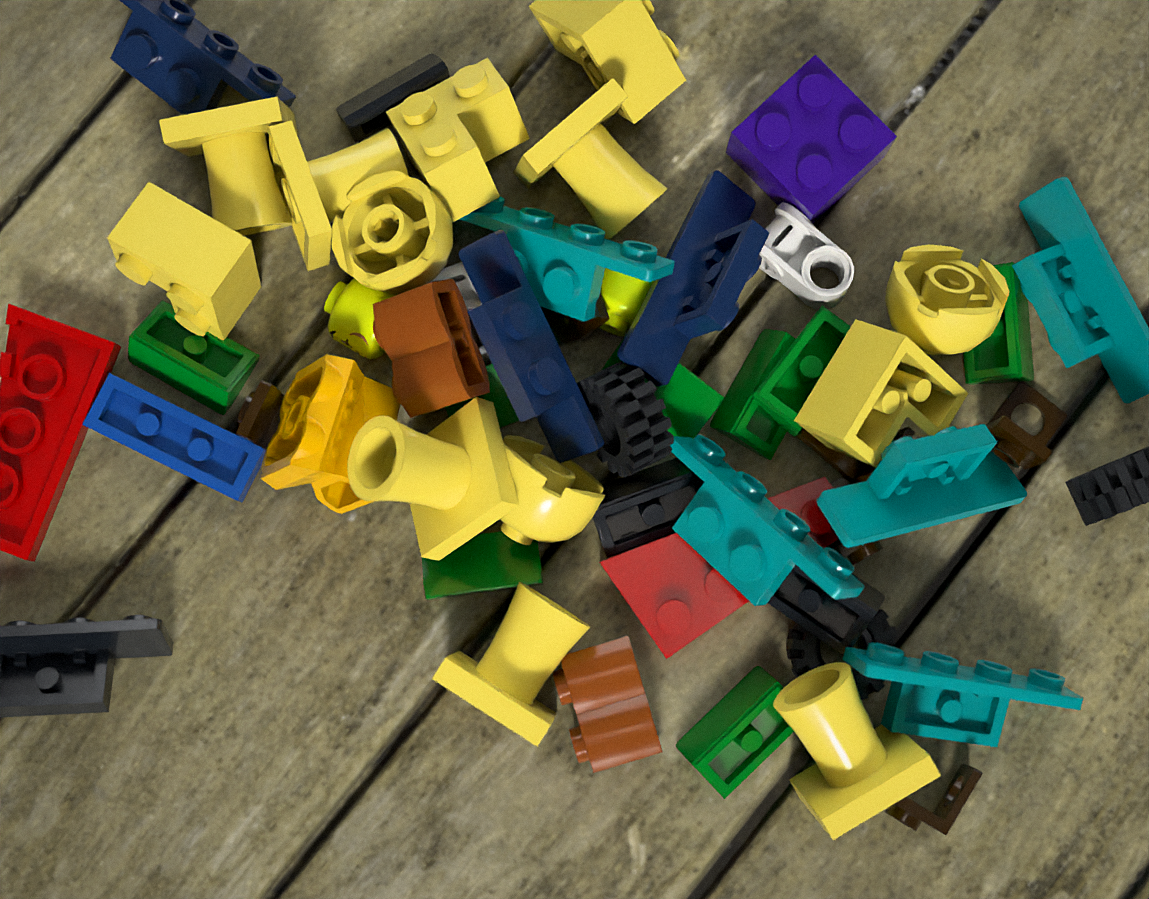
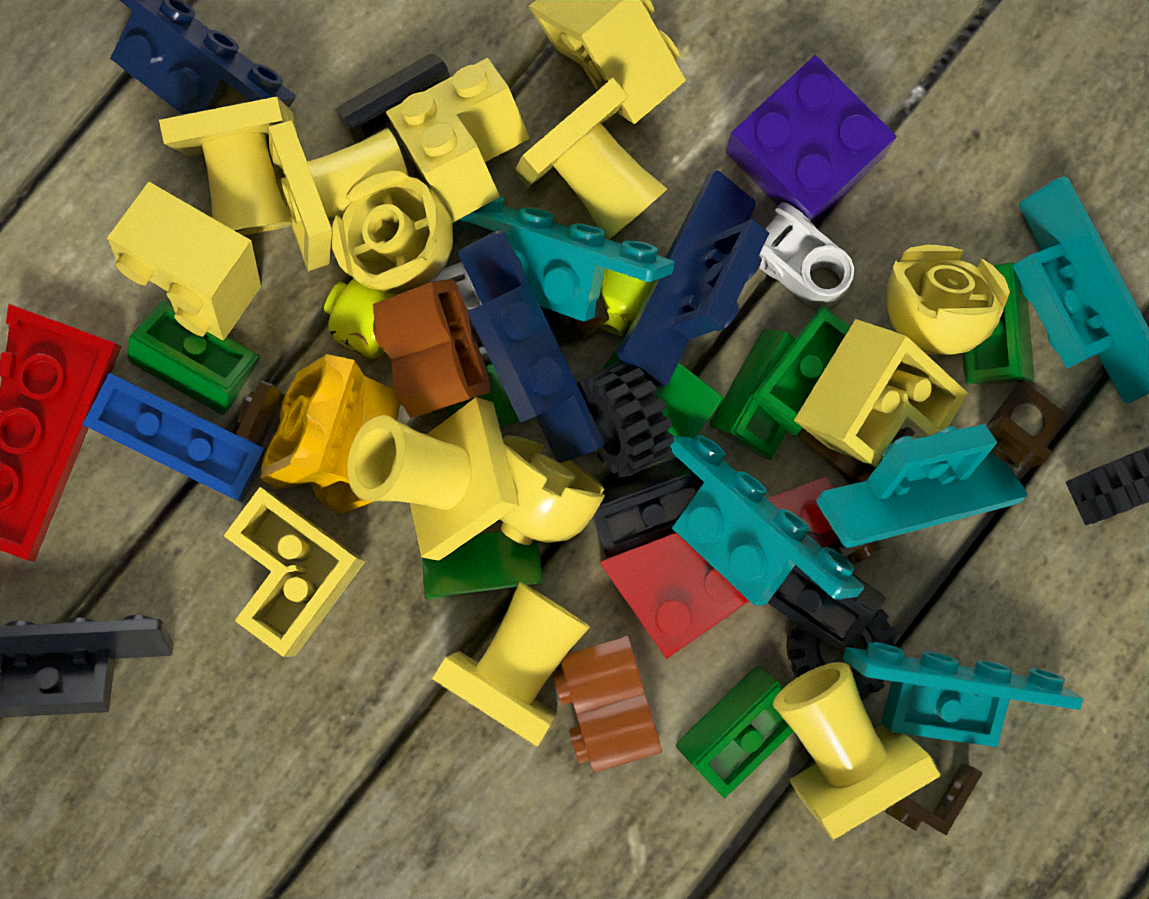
(305, 575): none -> light yellow brick

